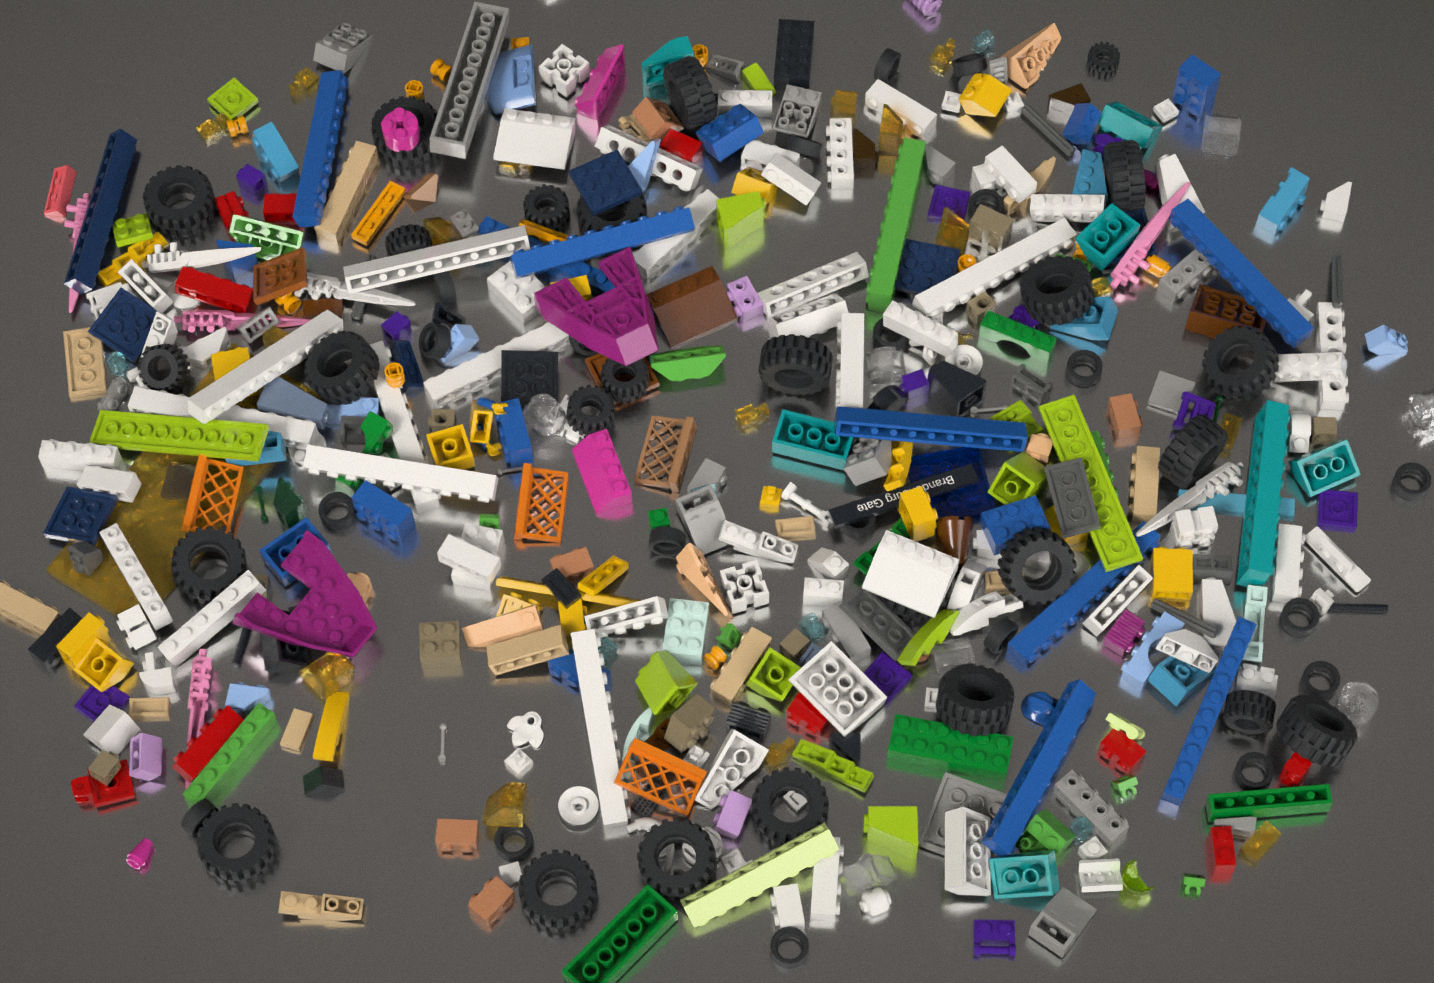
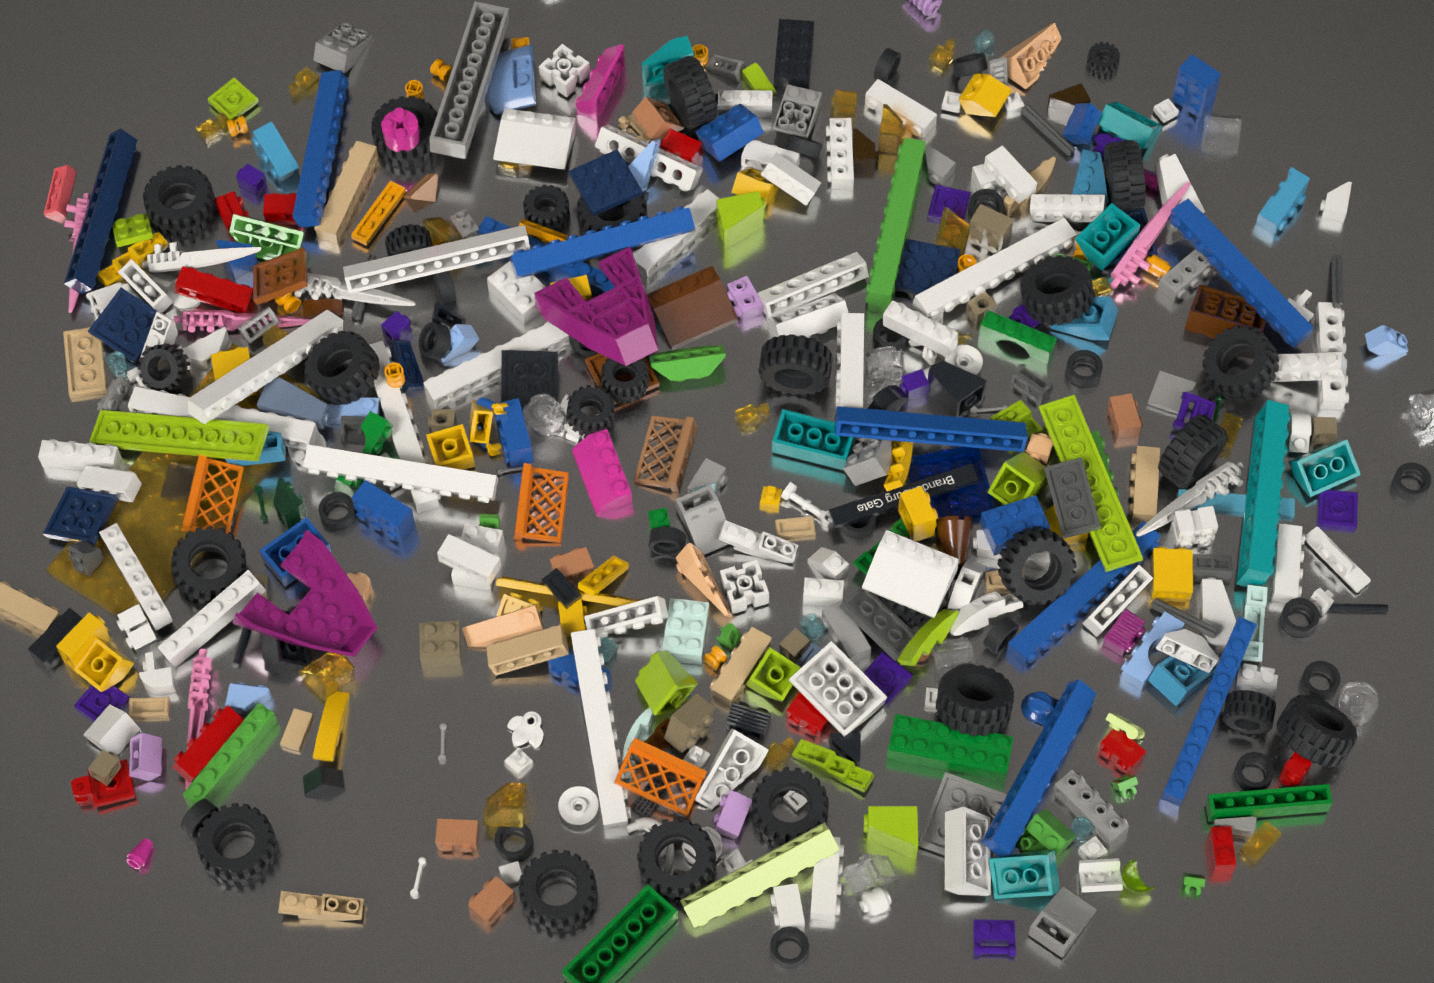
(414, 892): none -> white hinge

